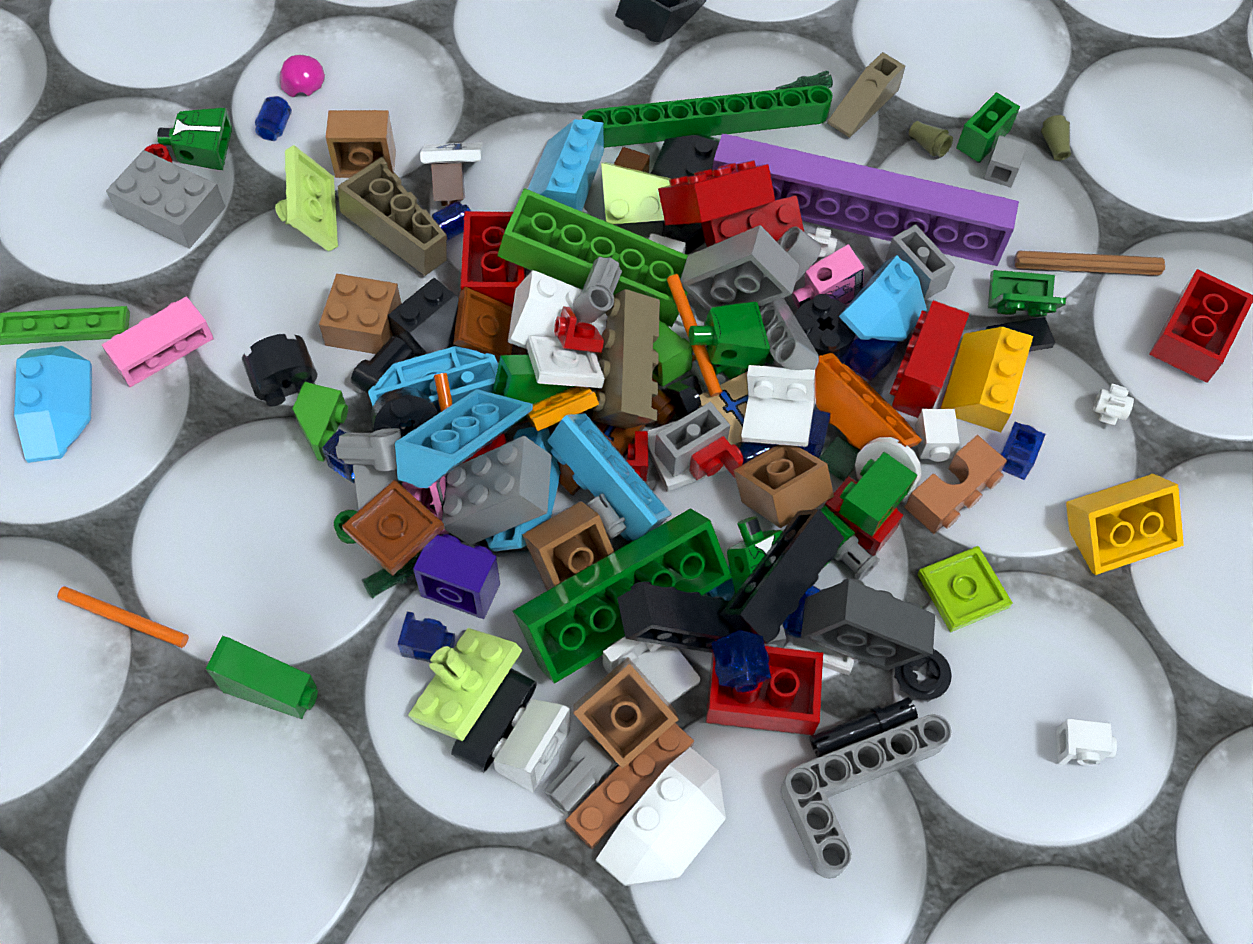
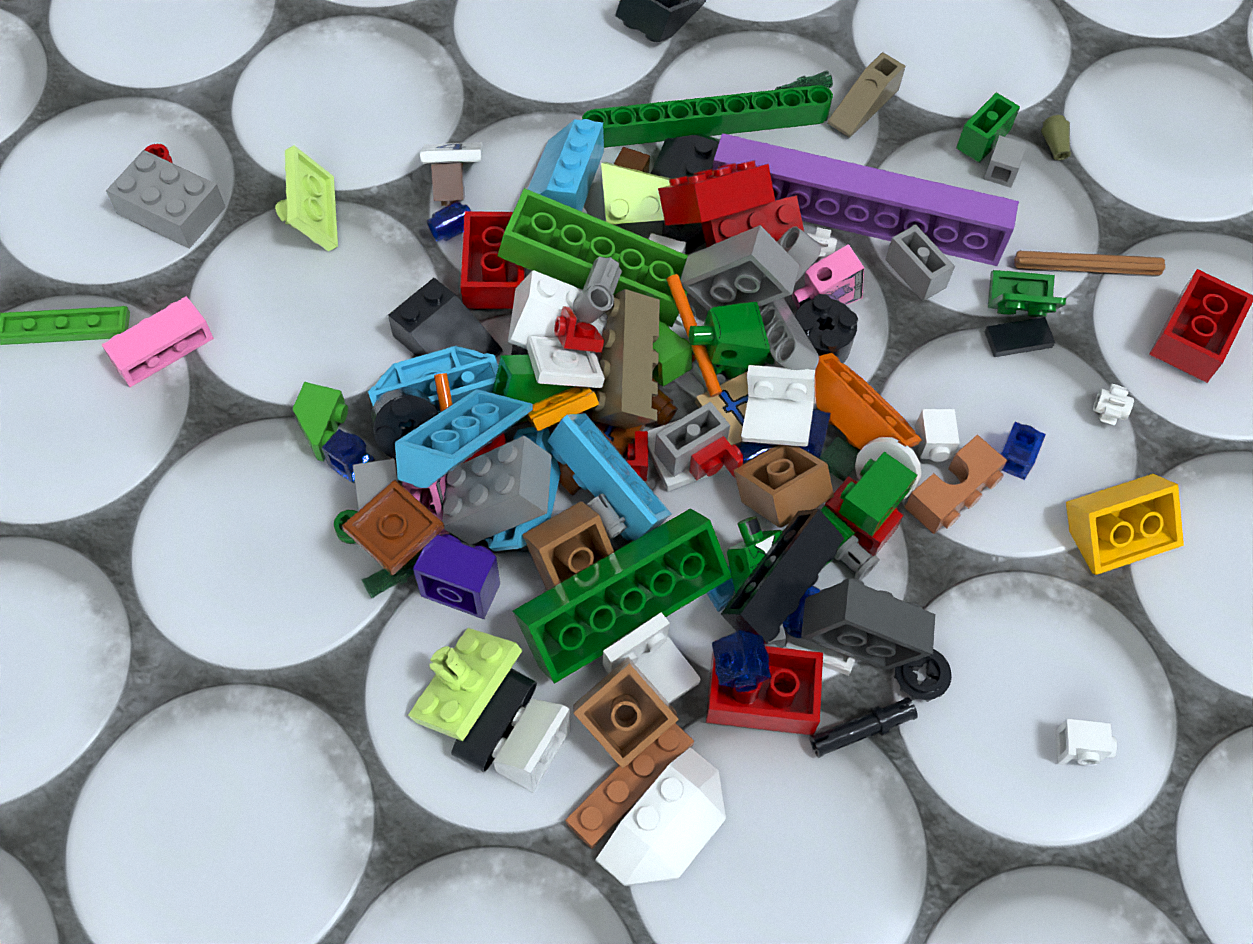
(51, 401): medium azure wedge -> none
(123, 617): orange bar -> none
(199, 137): green torso -> none
(261, 679): green slope -> none
(272, 118): clear blue brick -> none
(278, 368): black brick -> none
(301, 74): dark pink hair -> none
(358, 140): medium nougat brick -> none
(358, 313): medium nougat brick -> none
(369, 372): black piece -> none
(370, 448): light grey piece -> none
(393, 217): dark tan wedge -> none
(423, 638): clear blue brick -> none
(482, 324): dark orange tile -> none
(587, 766): light grey piece -> none
(673, 617): black brick -> none
(685, 395): black bracket -> none
(852, 774): light grey beam -> none
(870, 356): clear blue brick -> none
(887, 303): medium azure wedge -> none
(928, 358): red brick -> none
(931, 138): olive cone -> none
(964, 588): lime tile -> none
(987, 376): yellow slope -> none

